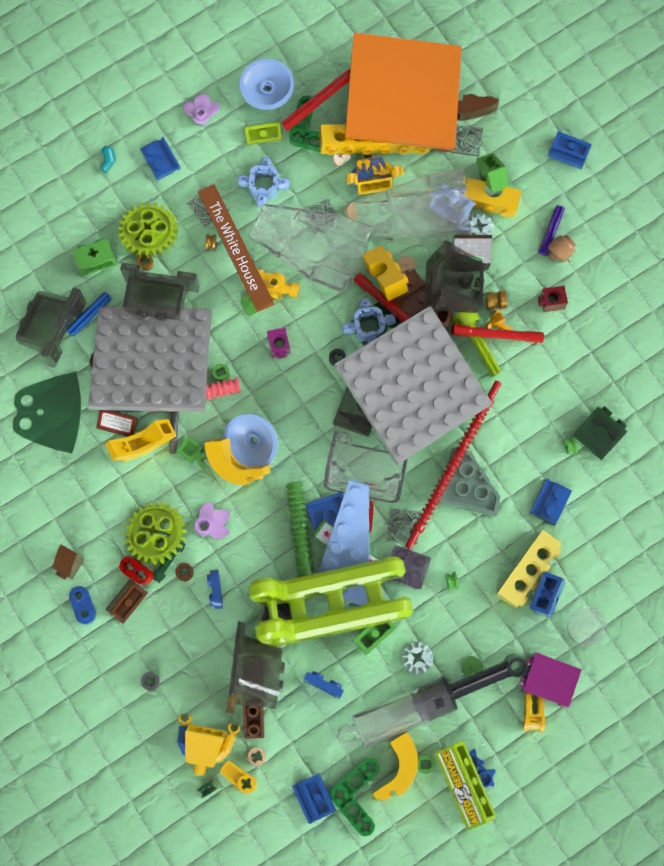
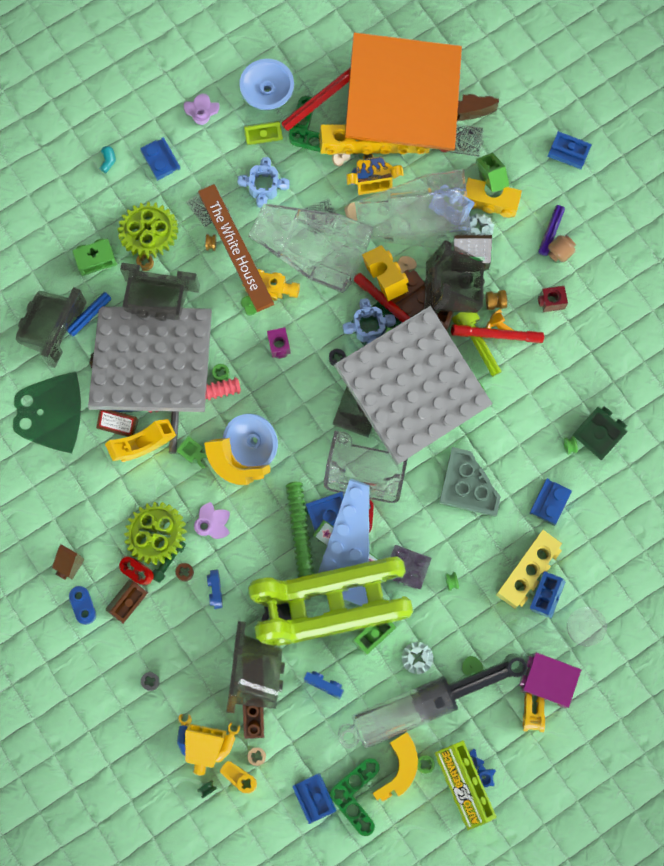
(400, 525): clear piece -> none
(453, 464): red hose -> none

